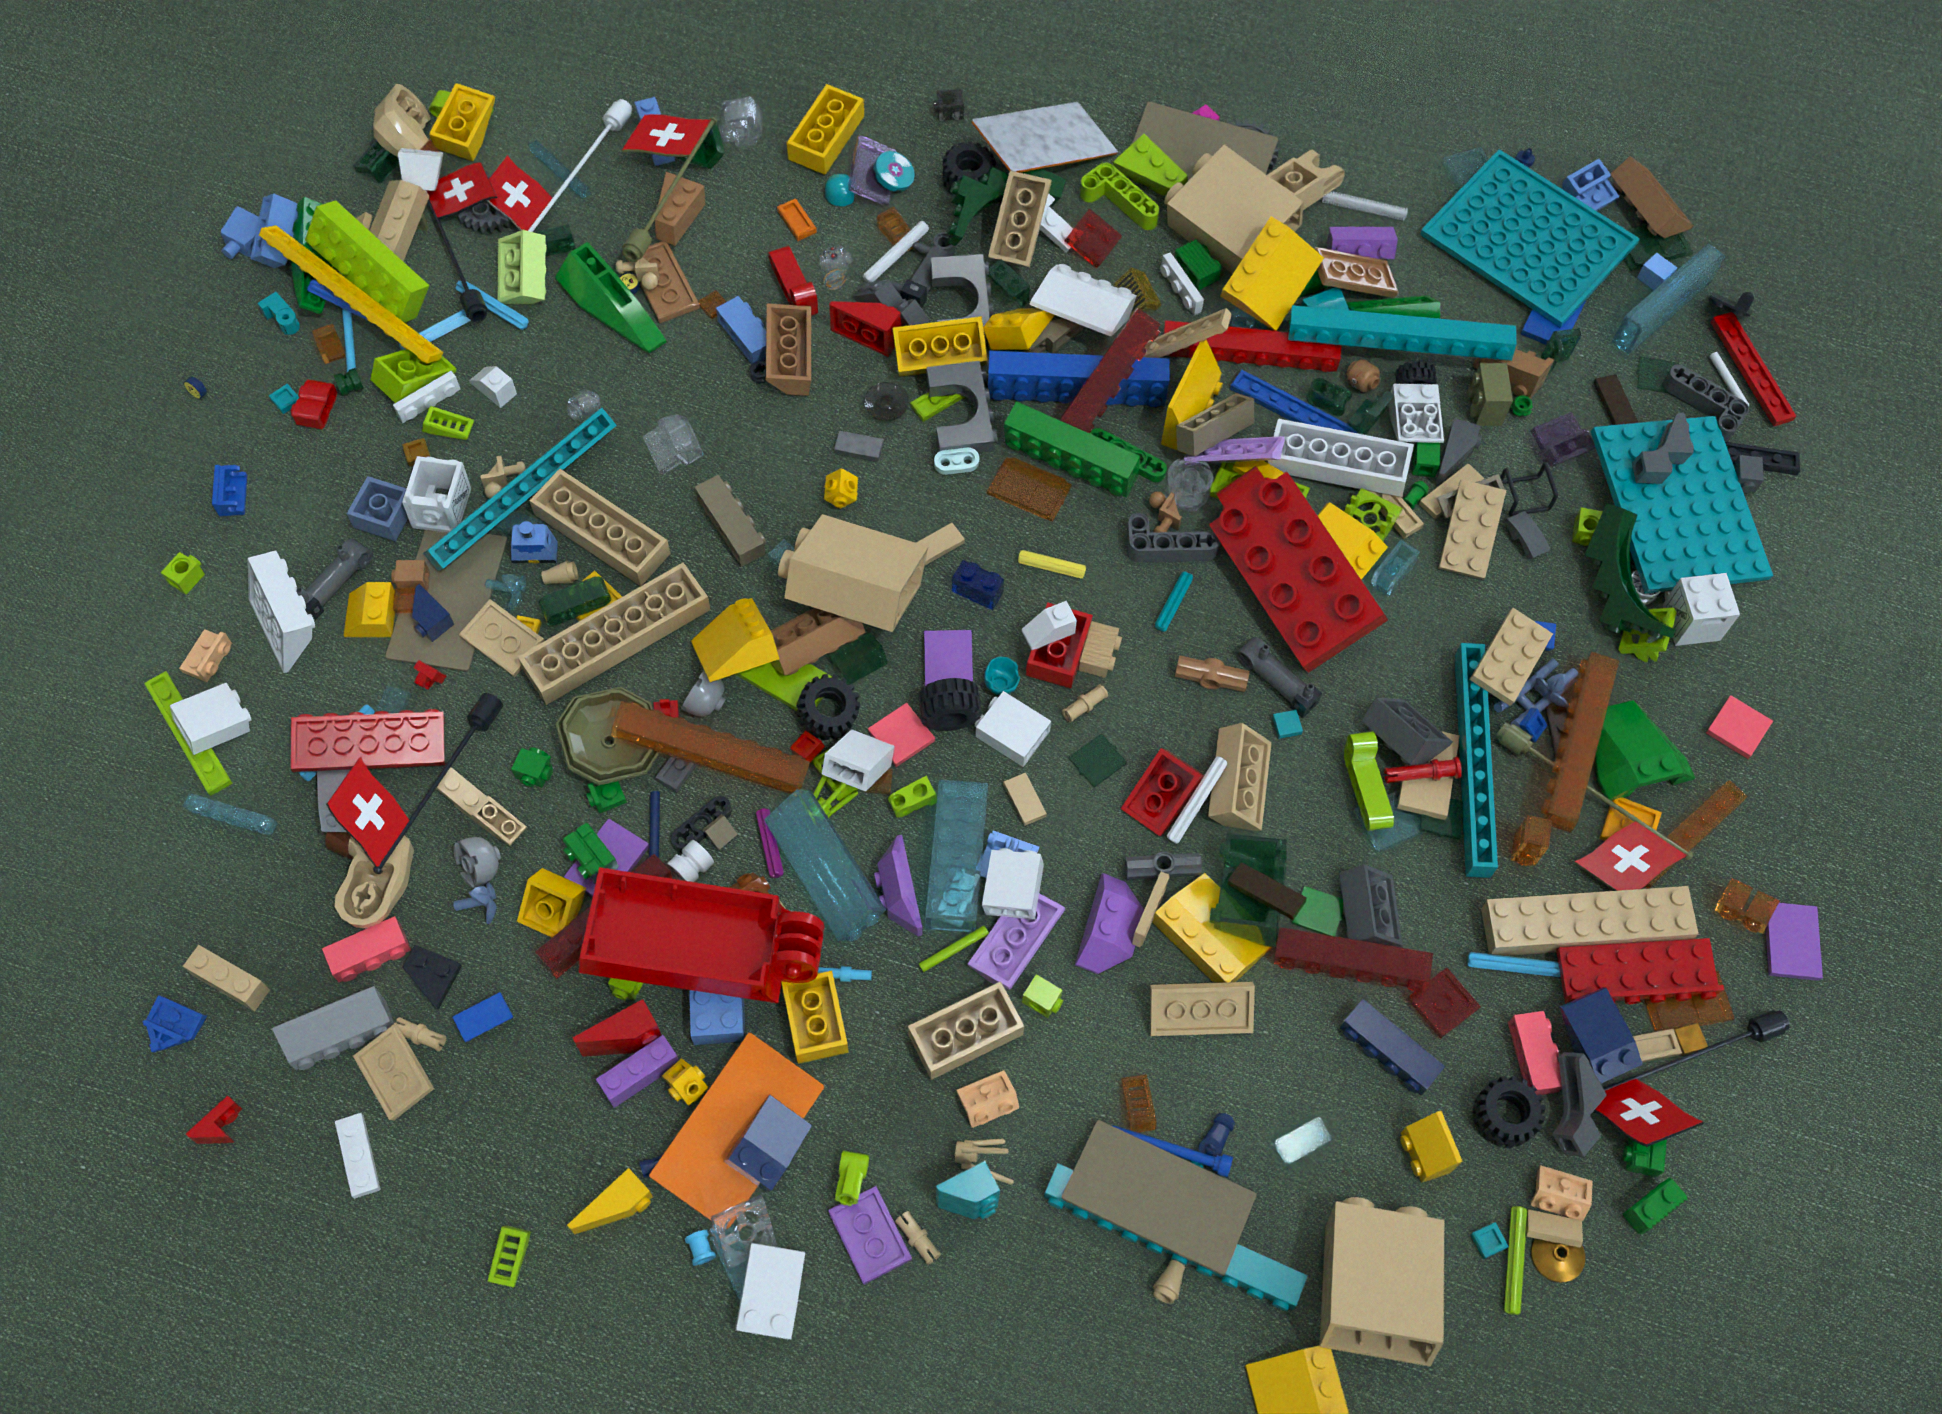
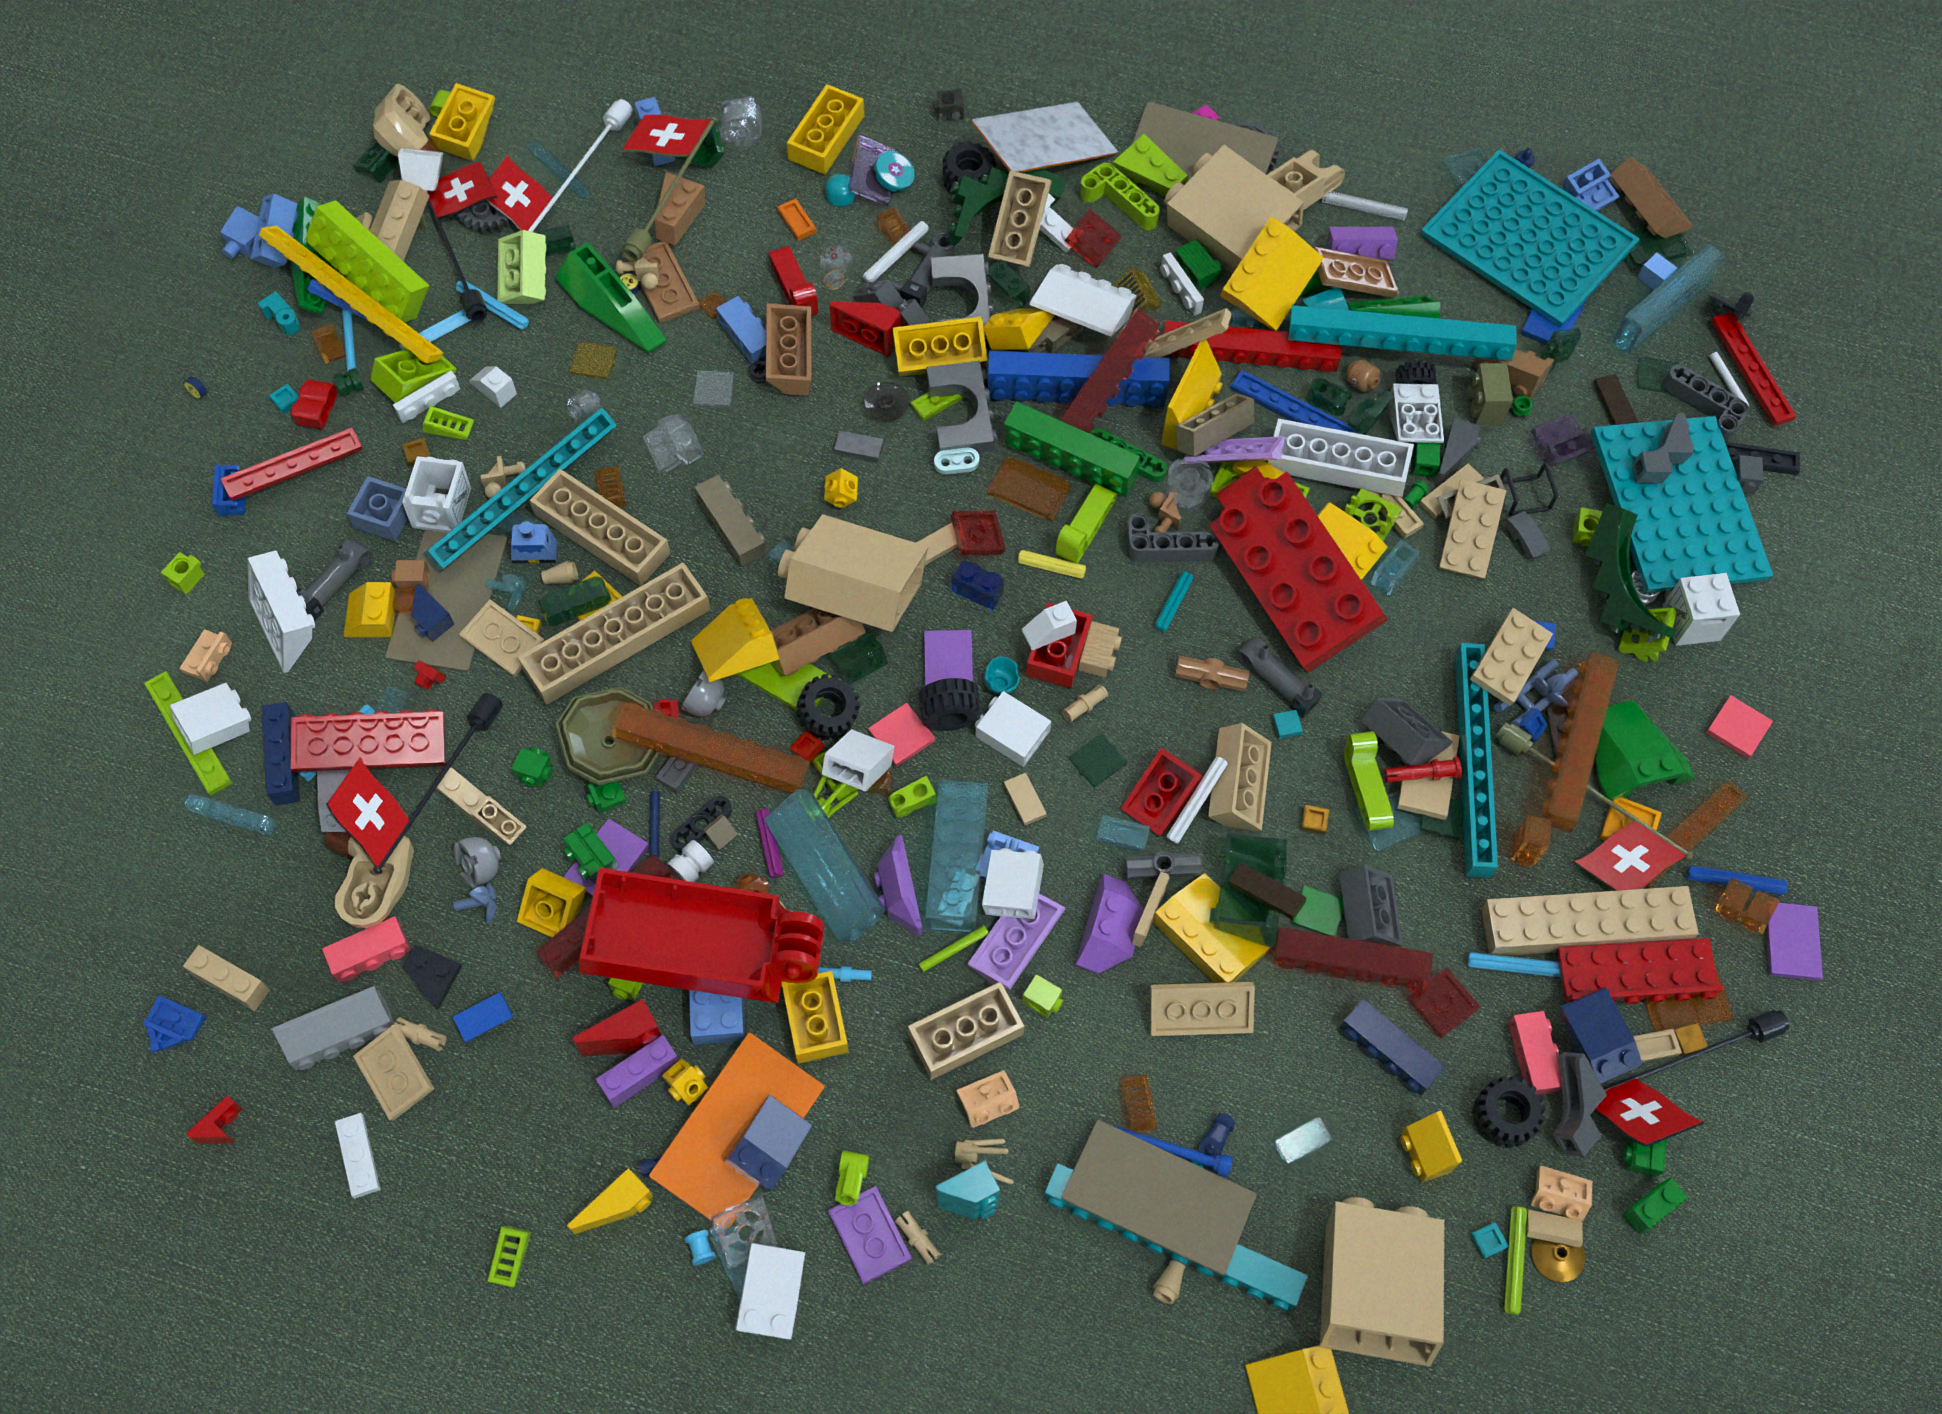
(280, 780): none -> dark blue brick
(291, 464): none -> plate
(593, 360): none -> clear yellow piece
(619, 499): none -> clear orange slope
(713, 389): none -> clear piece
(978, 532): none -> clear red plate
(1077, 537): none -> lime beam
(1123, 833): none -> clear light blue plate
(1315, 819): none -> pearl gold tile
(1723, 877): none -> blue axle

